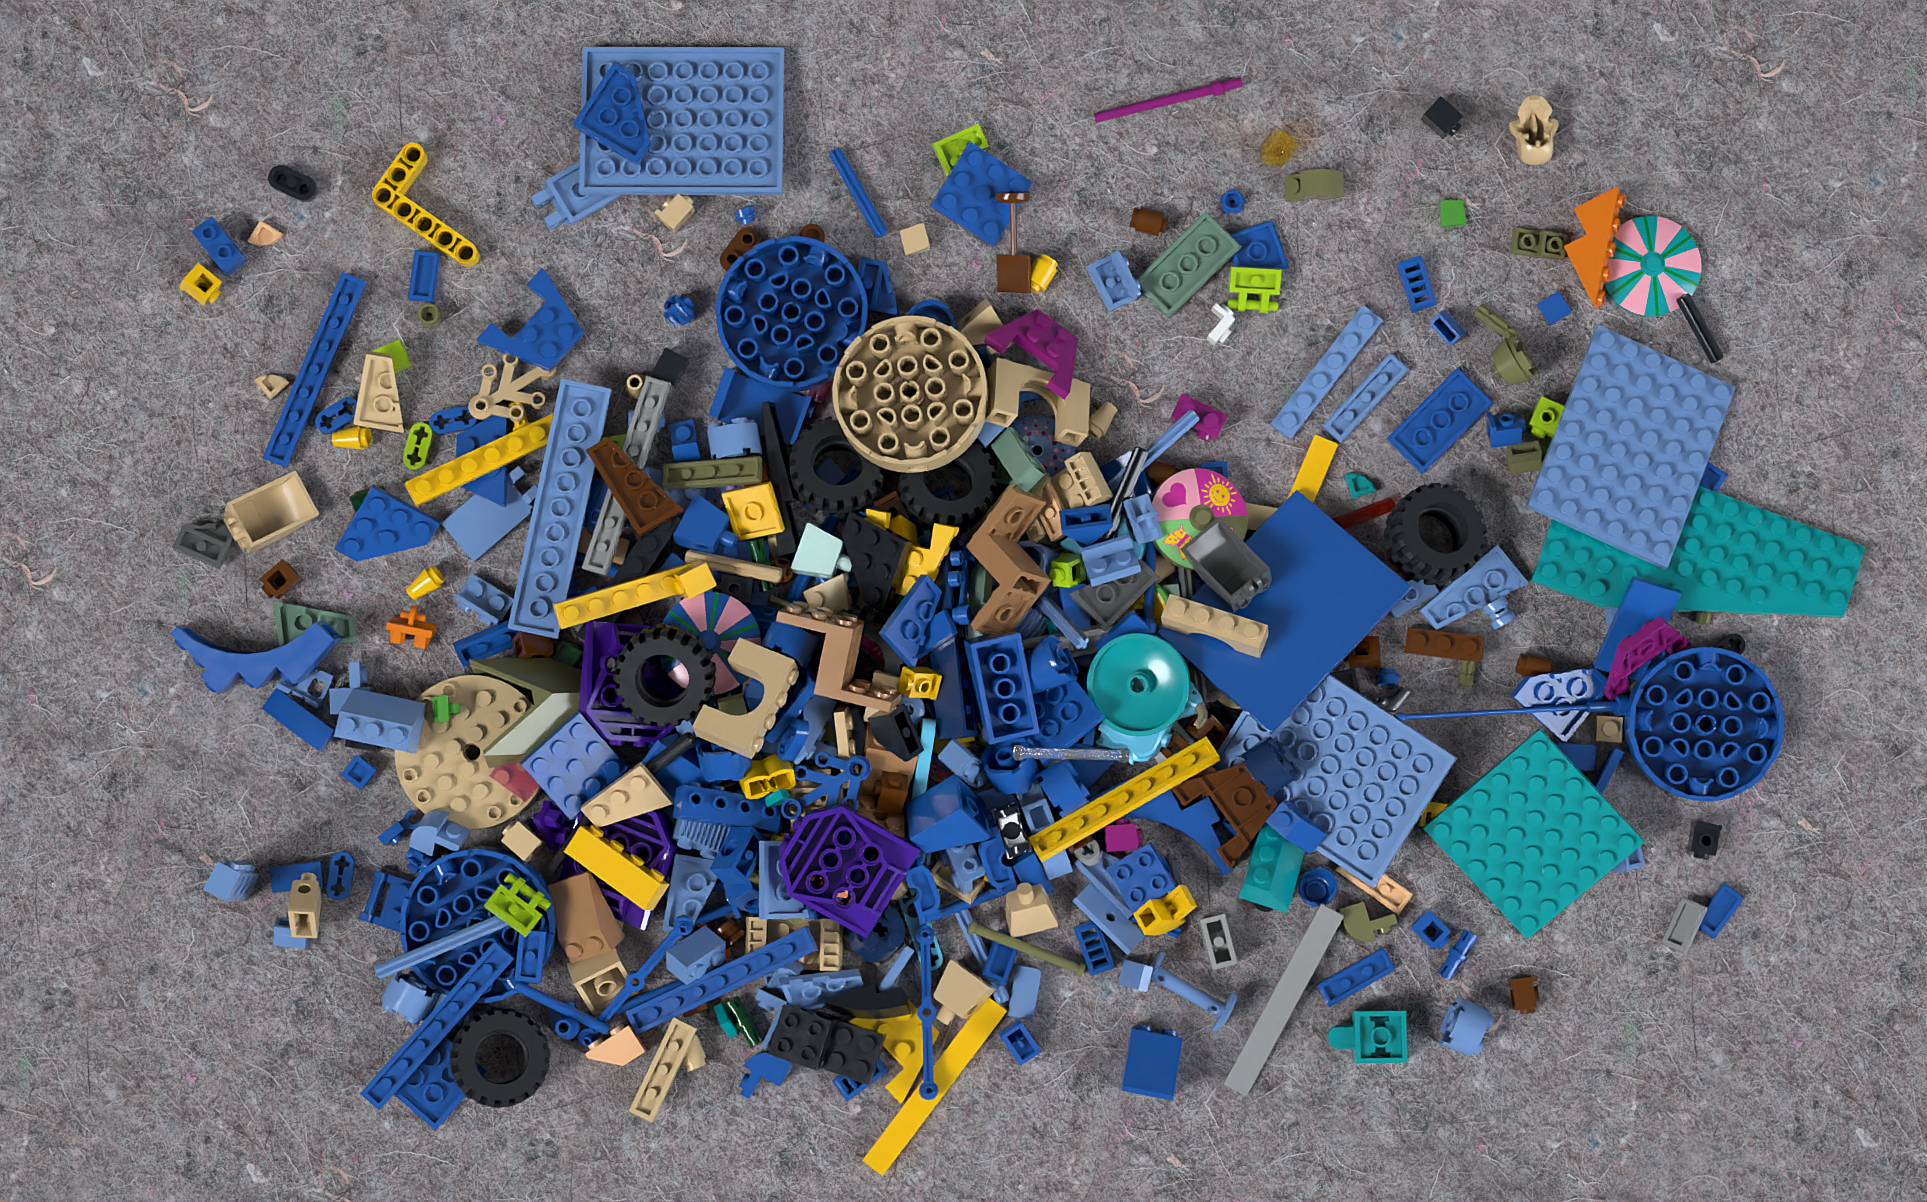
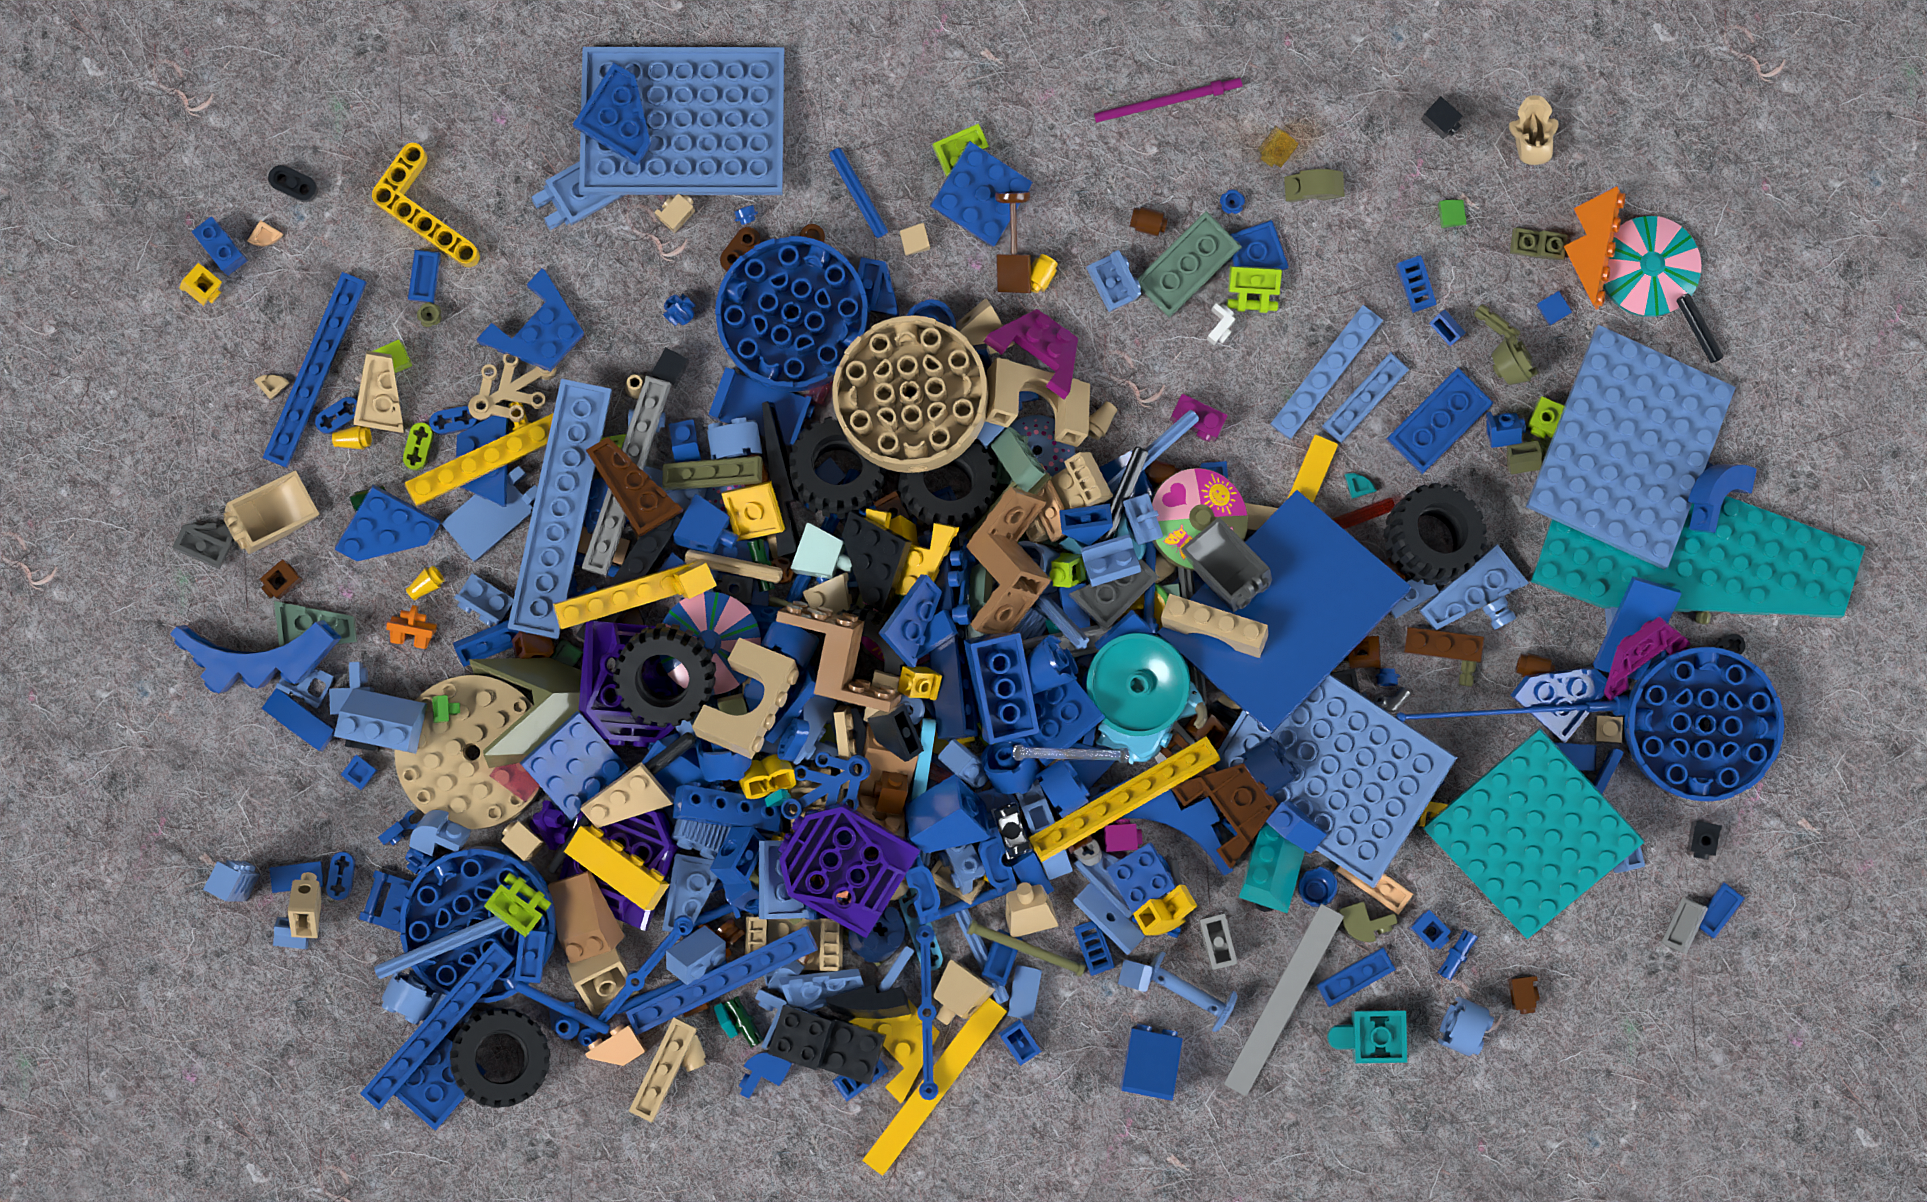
(1712, 489): none -> blue arch

